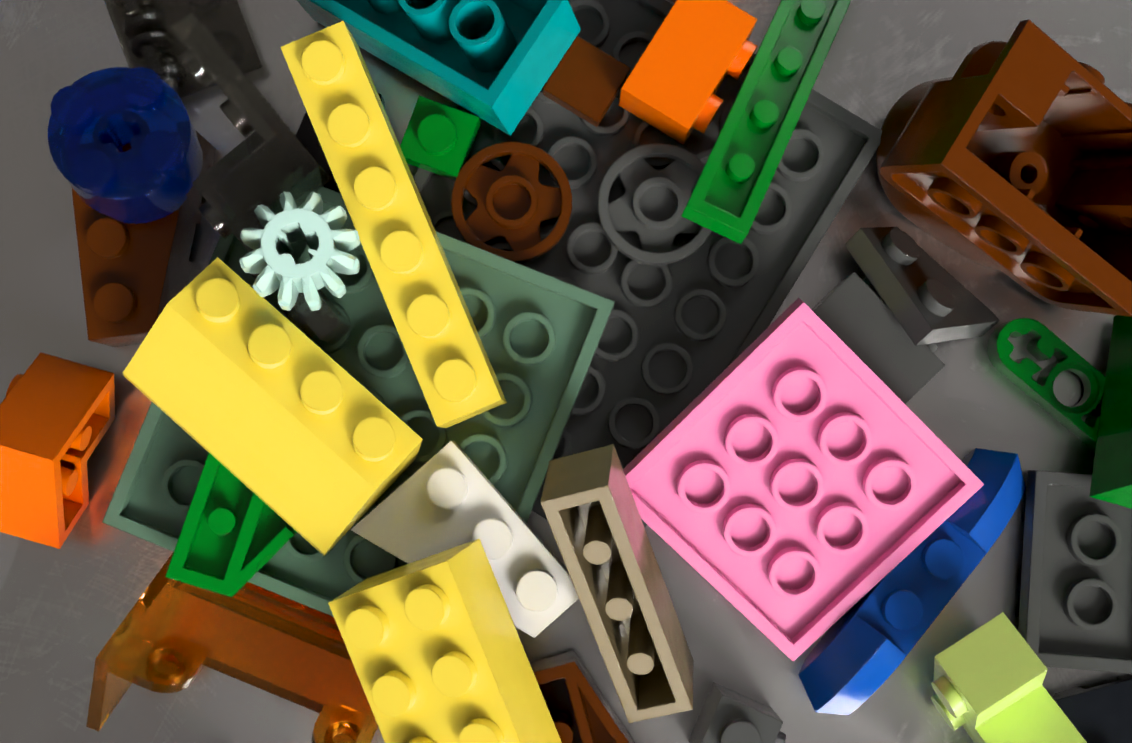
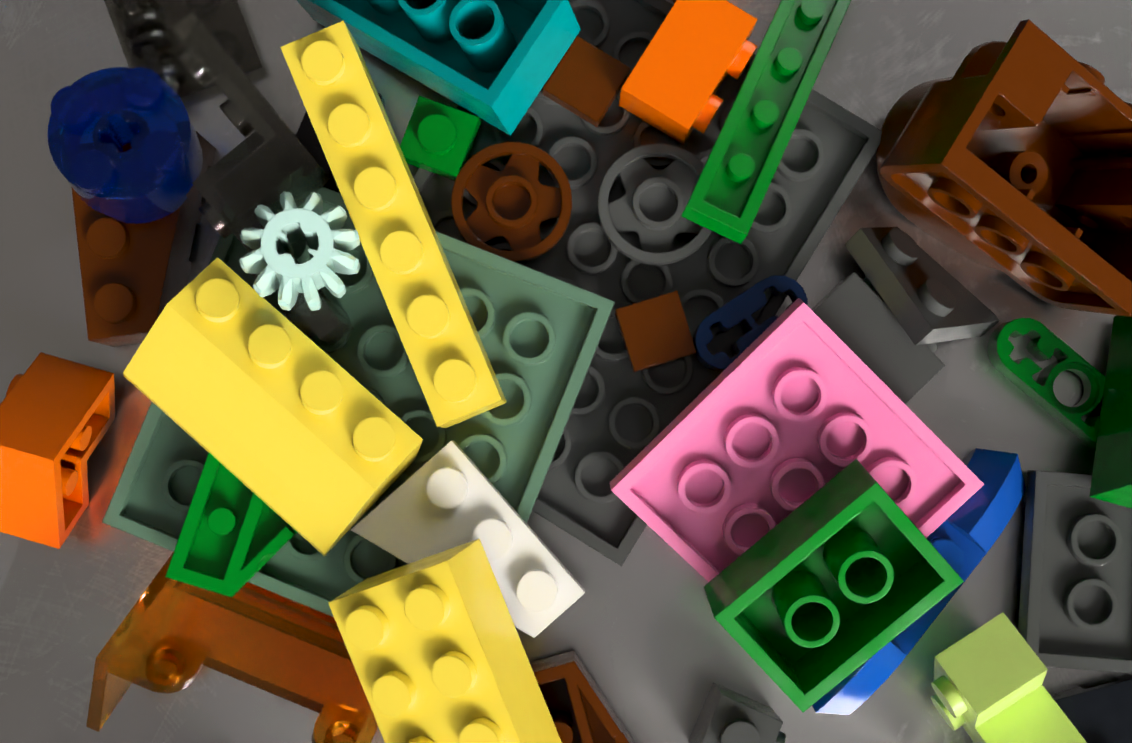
(619, 583): dark tan brick -> none
(655, 331): none -> reddish brown tile
(739, 311): none -> dark blue beam
(830, 586): none -> green brick

